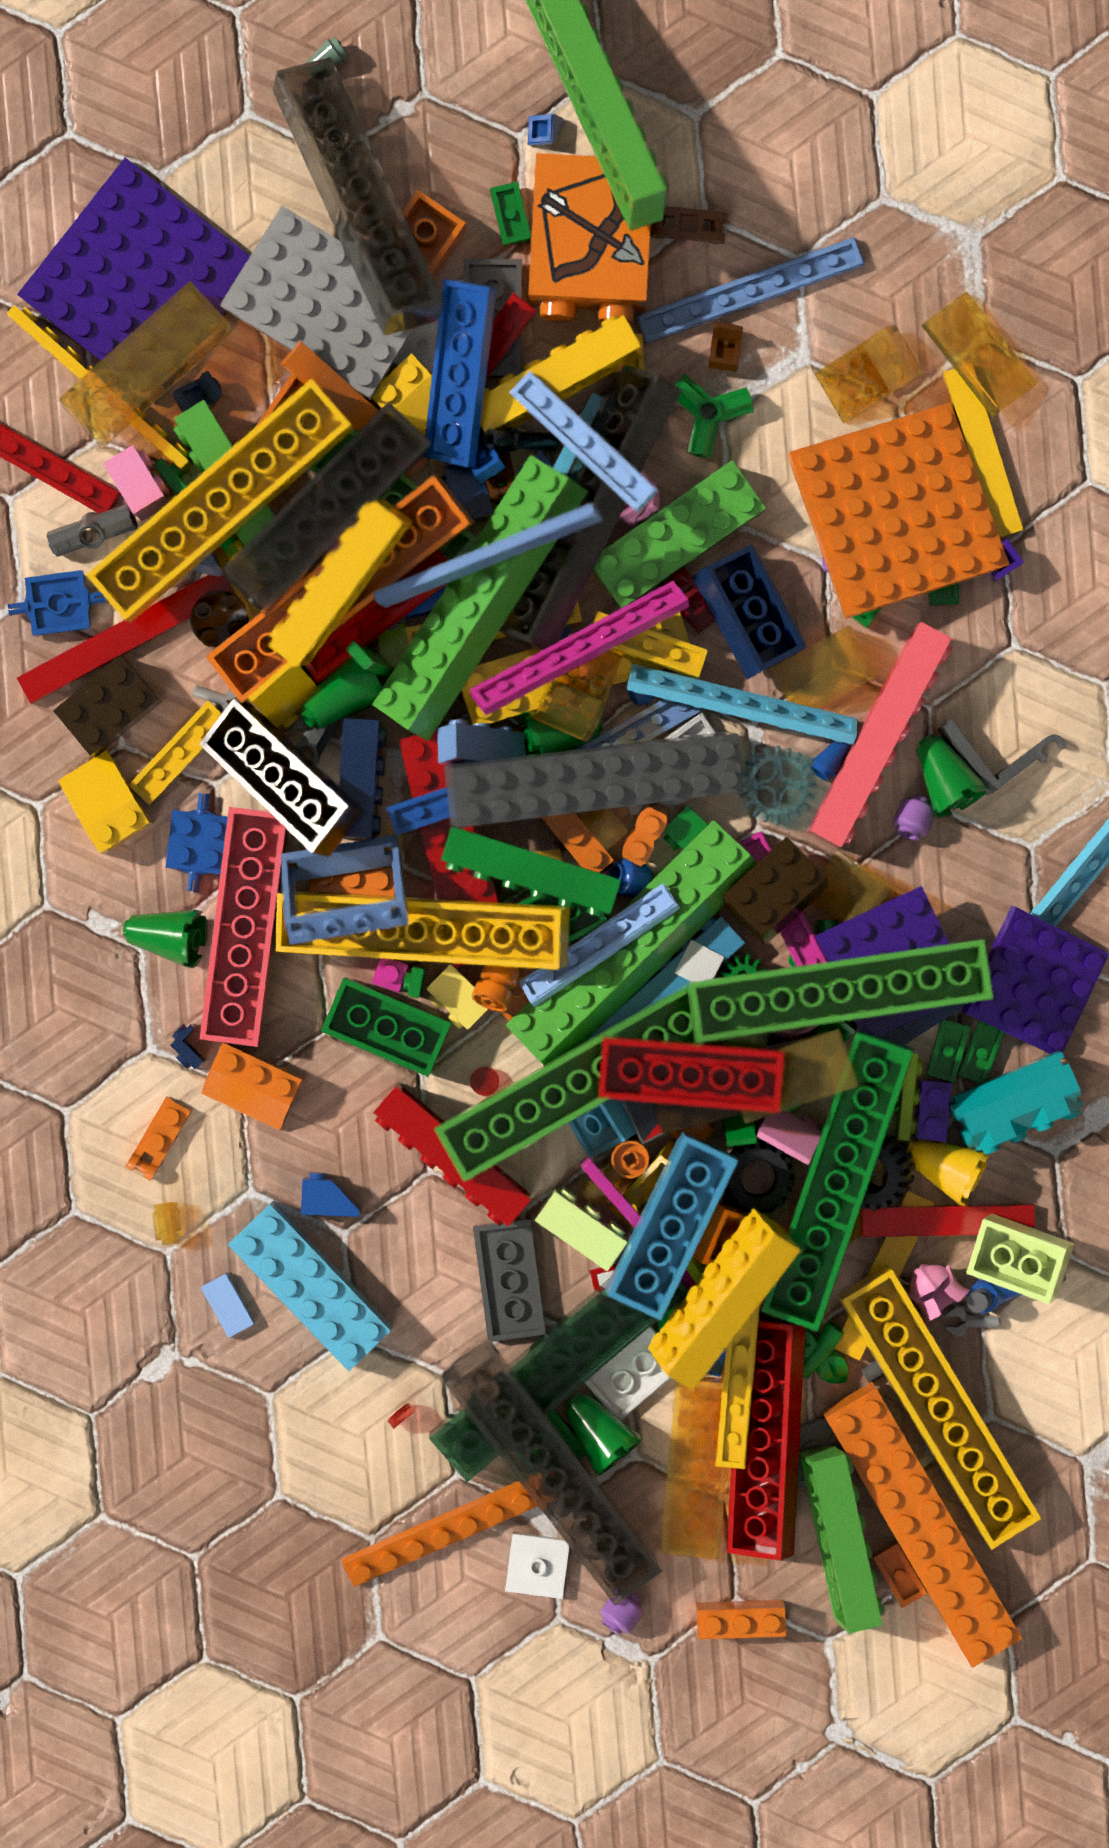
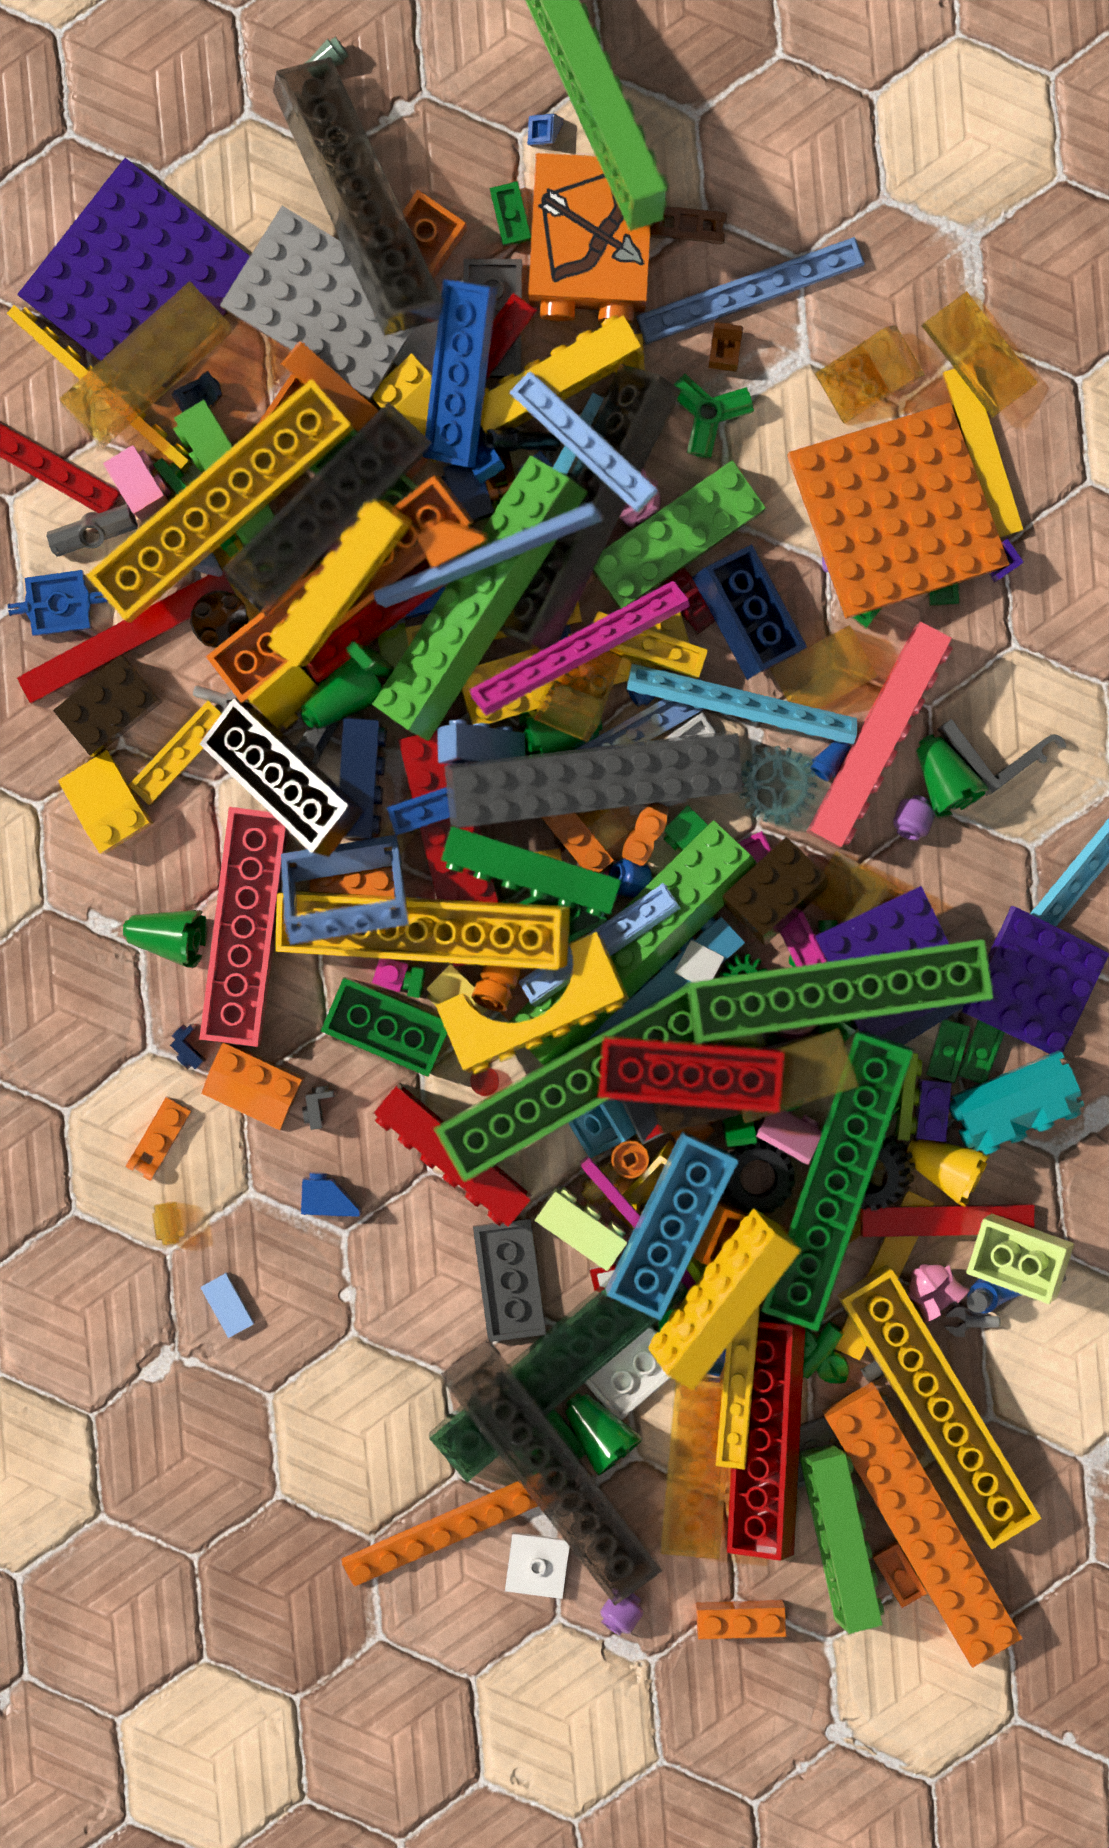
(196, 842): blue plate -> none
(310, 1286): medium azure brick -> none
(313, 1111): none -> dark grey bracket
(401, 1415): clear red tile -> none
(447, 539): none -> orange slope
(591, 990): none -> yellow arch

